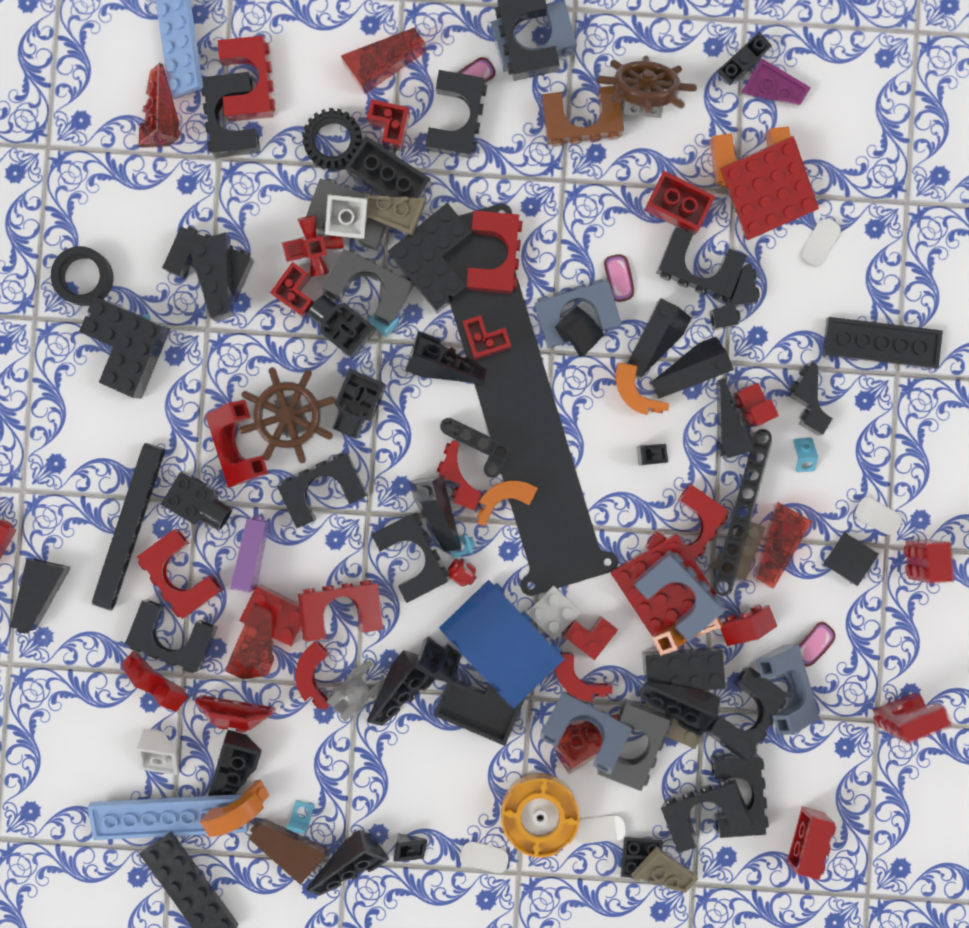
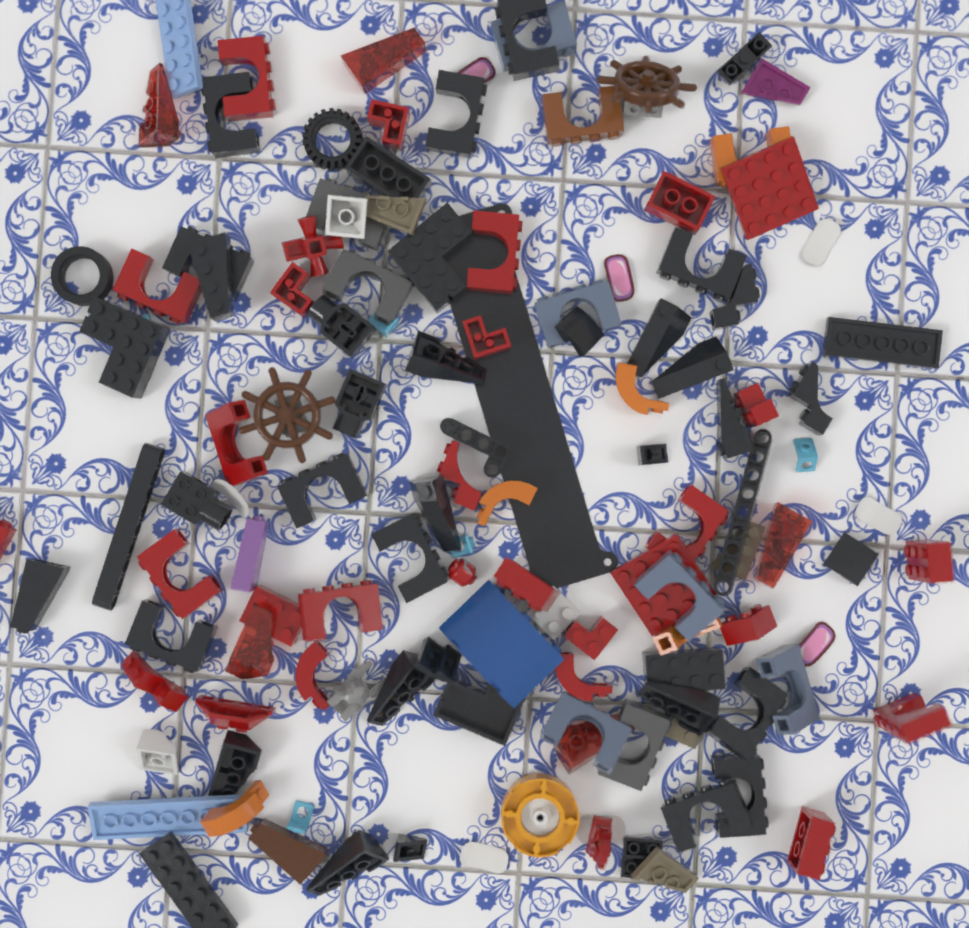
(132, 285): none -> red arch
(233, 495): none -> white sticker
(526, 585): none -> red brick
(600, 840): none -> red piece

